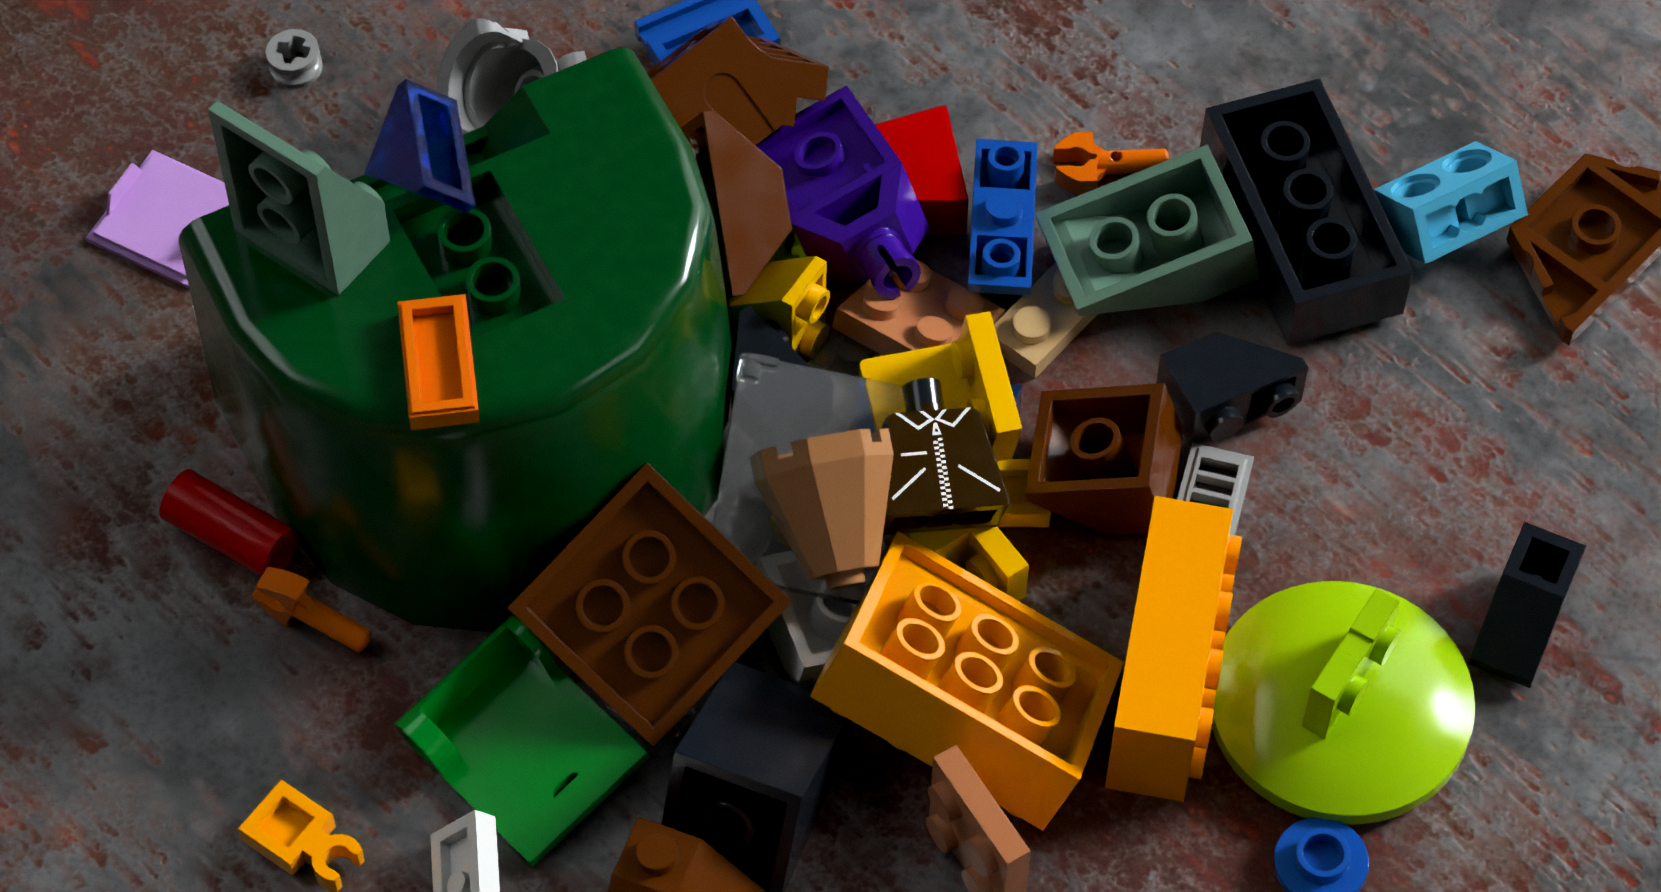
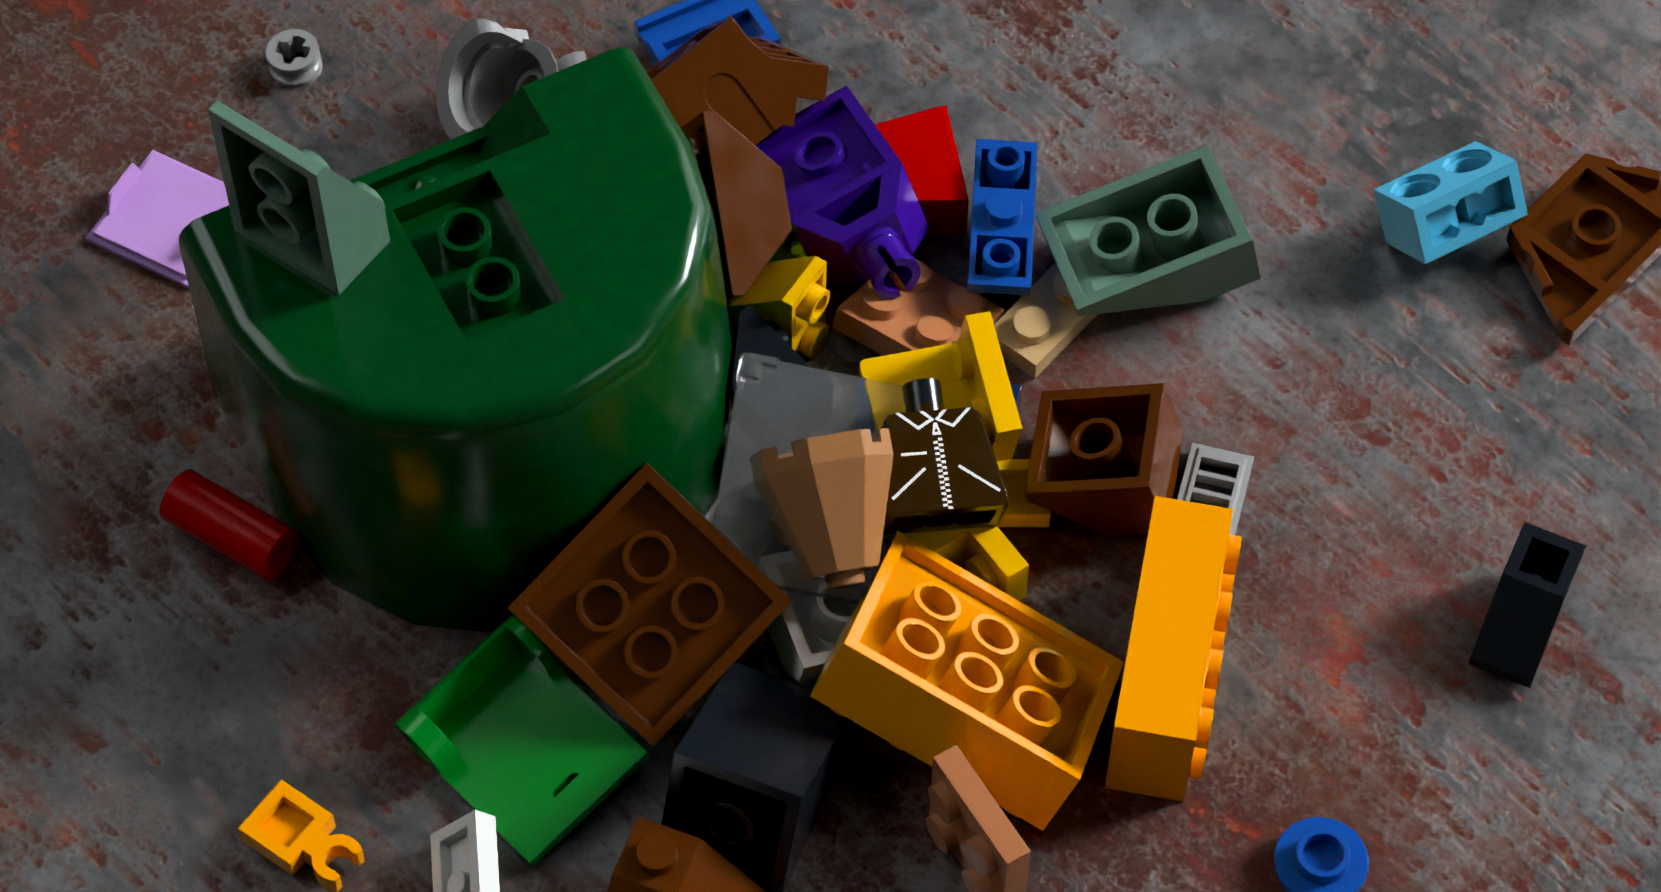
(285, 596): orange bar -> none
(423, 147): clear blue slope -> none
(438, 362): orange tile -> none
(1097, 162): orange bar -> none
(1229, 383): black slope -> none
(1311, 211): black brick -> none
(1342, 702): lime bracket -> none

